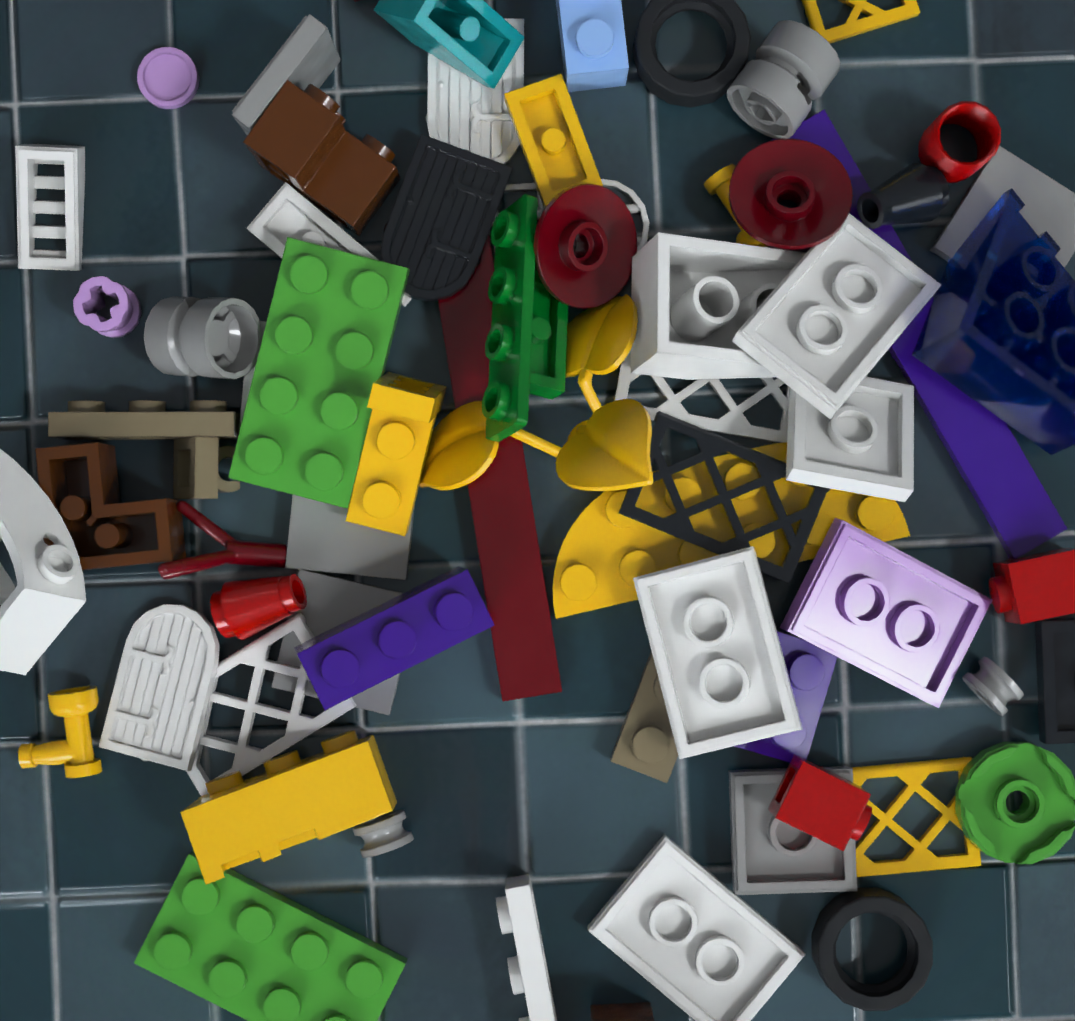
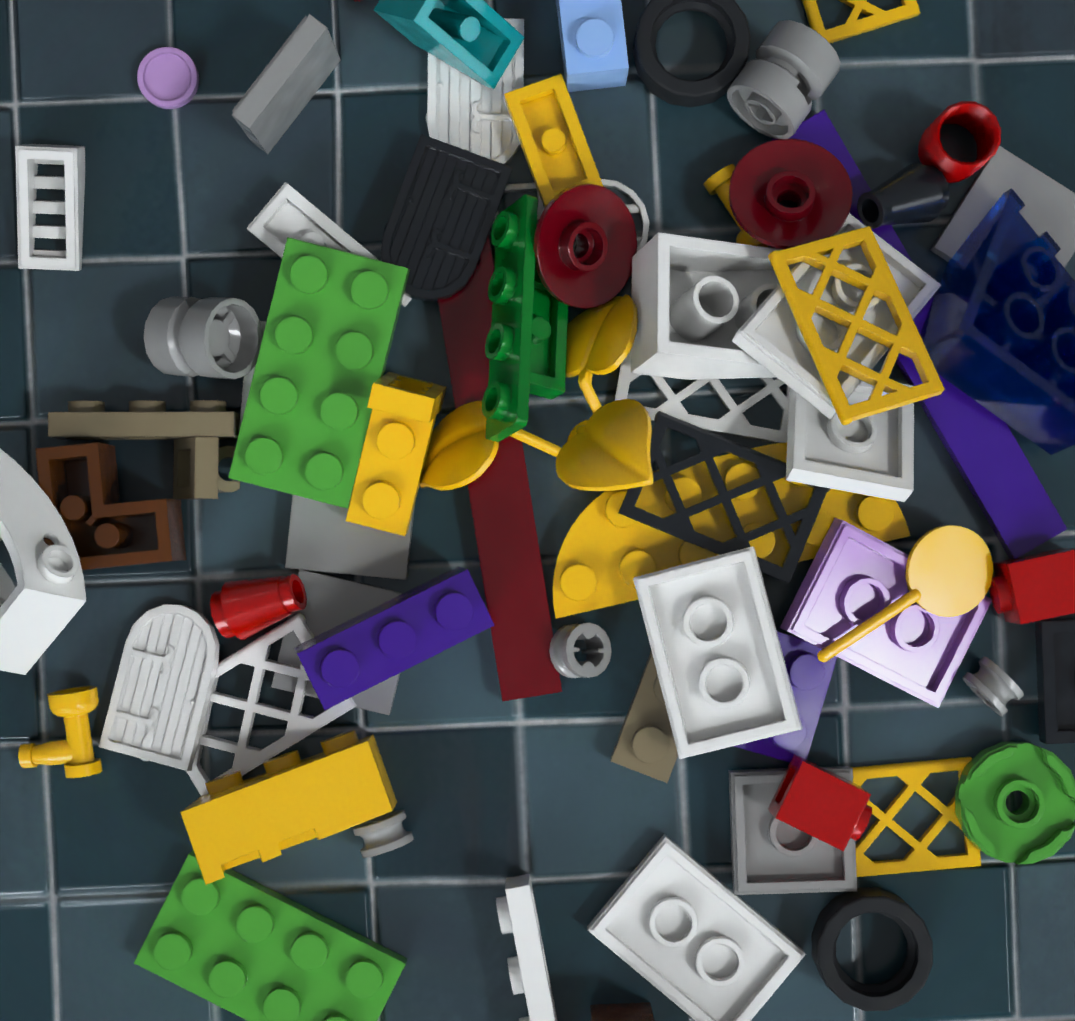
(91, 299): lavender bush -> none
(235, 551): dark red plant -> none
(307, 146): reddish brown brick -> none
(597, 650): none -> light grey bush
(881, 285): none -> yellow window
(944, 575): none -> yellow piece

